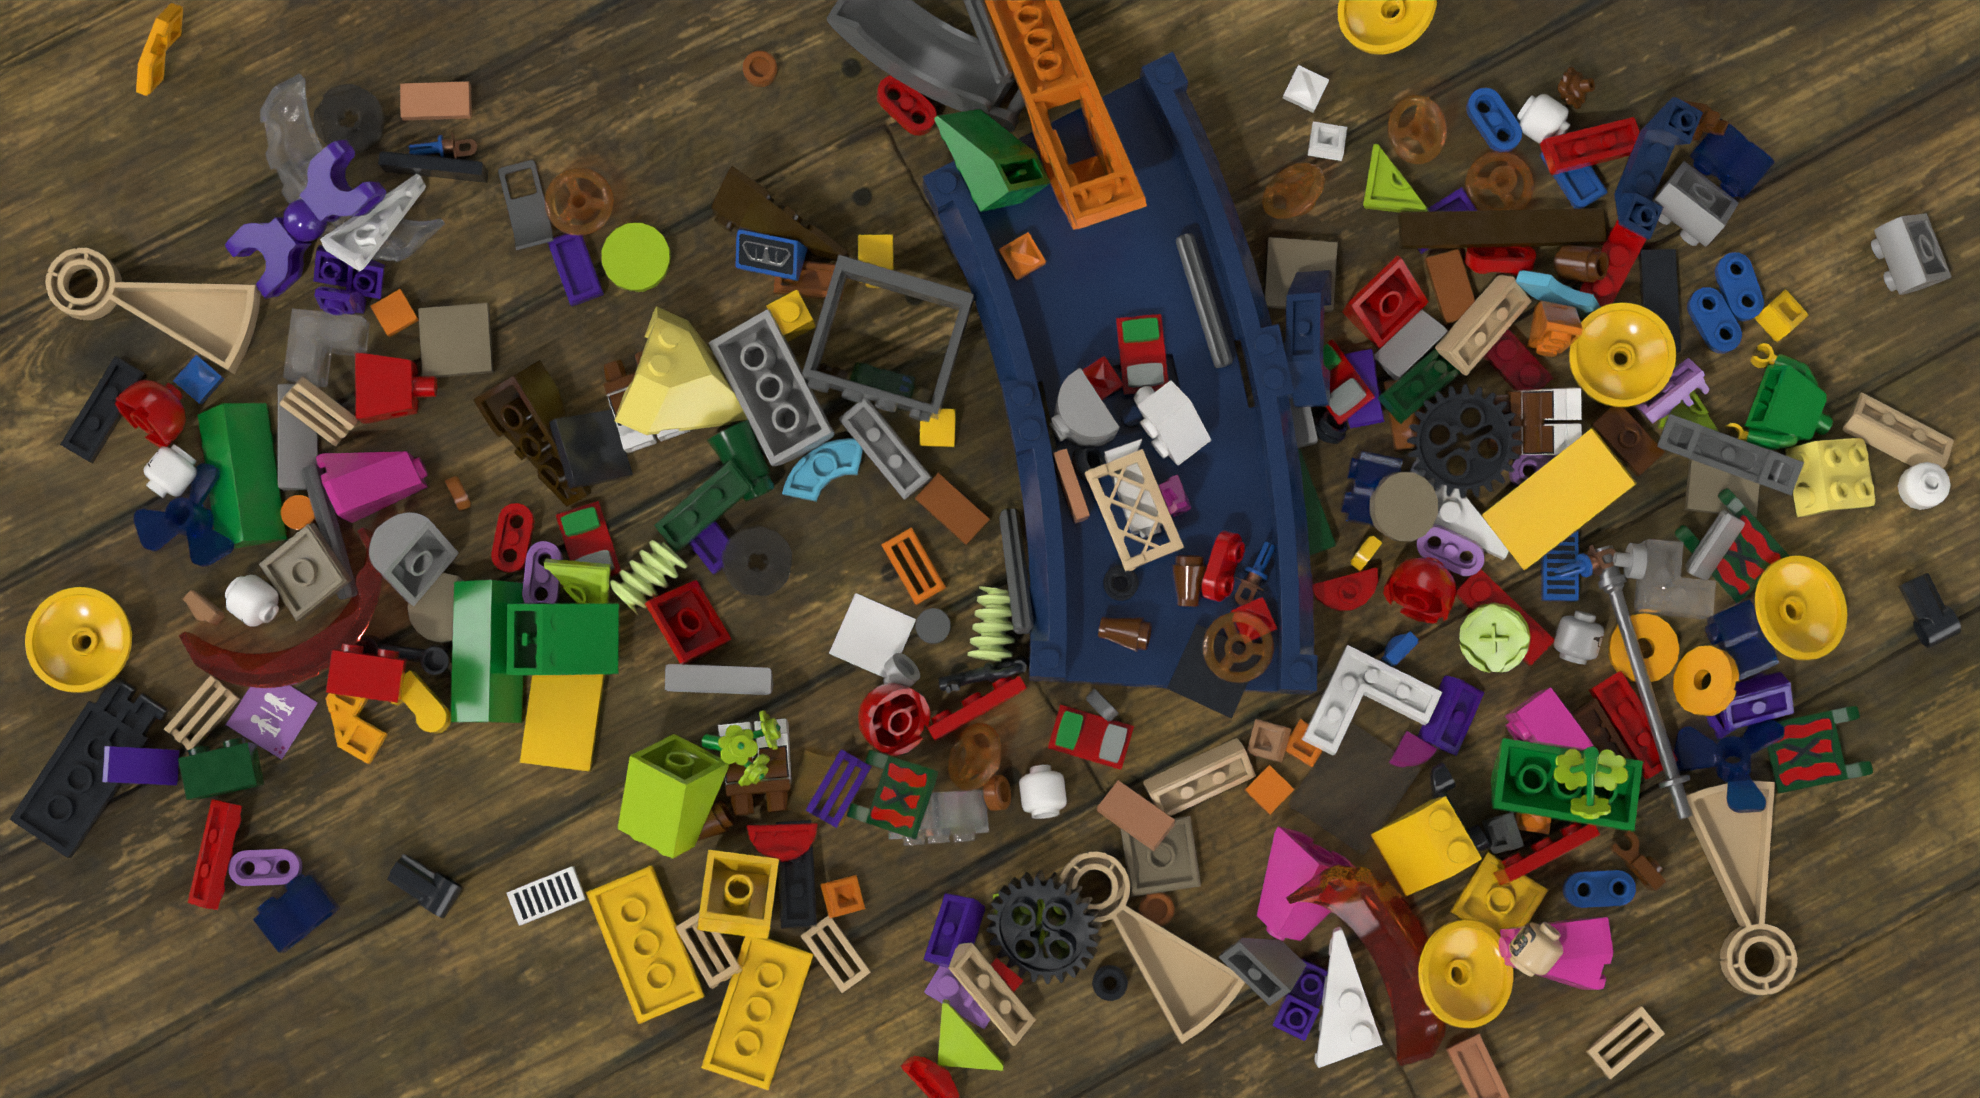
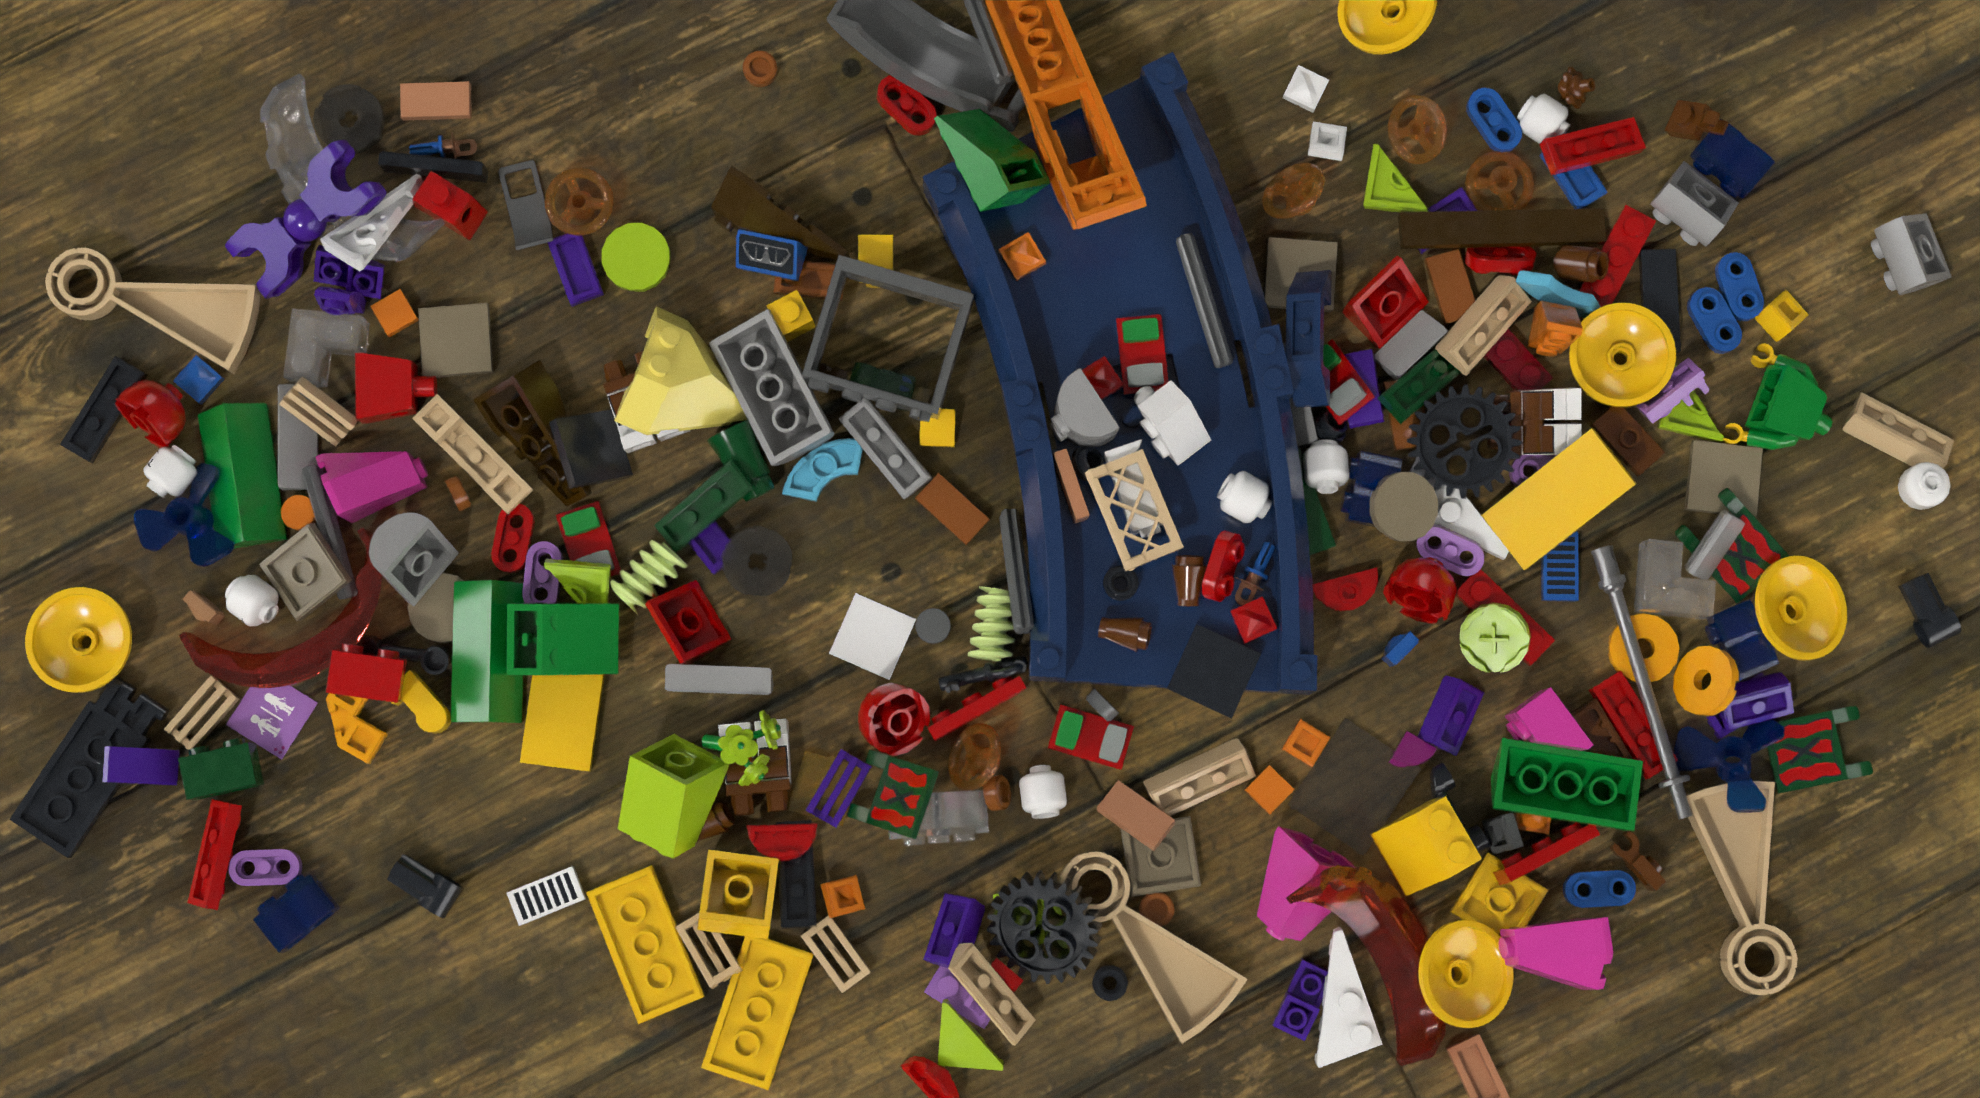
(163, 34): light orange tile -> none
(446, 201): none -> red torso
(472, 453): none -> tan slope
(901, 670): light grey tile -> none
(928, 592): orange tile -> none
(1175, 496): magenta slope -> none
(1222, 669): clear orange piece -> none
(1244, 497): none -> white head
(1264, 966): dark grey slope -> none
(1268, 740): medium nougat tile -> none
(1325, 466): none -> white head
(1359, 676): white plate -> none
(1365, 552): yellow tile -> none
(1536, 948): tan head -> none
(1579, 637): light grey head -> none
(1586, 564): piece -> none
(1592, 772): lime plant -> none
(1633, 560): light grey tile -> none
(1634, 194): dark blue slope -> none
(1647, 1022): tan tile -> none
(1730, 454): dark grey slope -> none
(1832, 476): light yellow bracket -> none

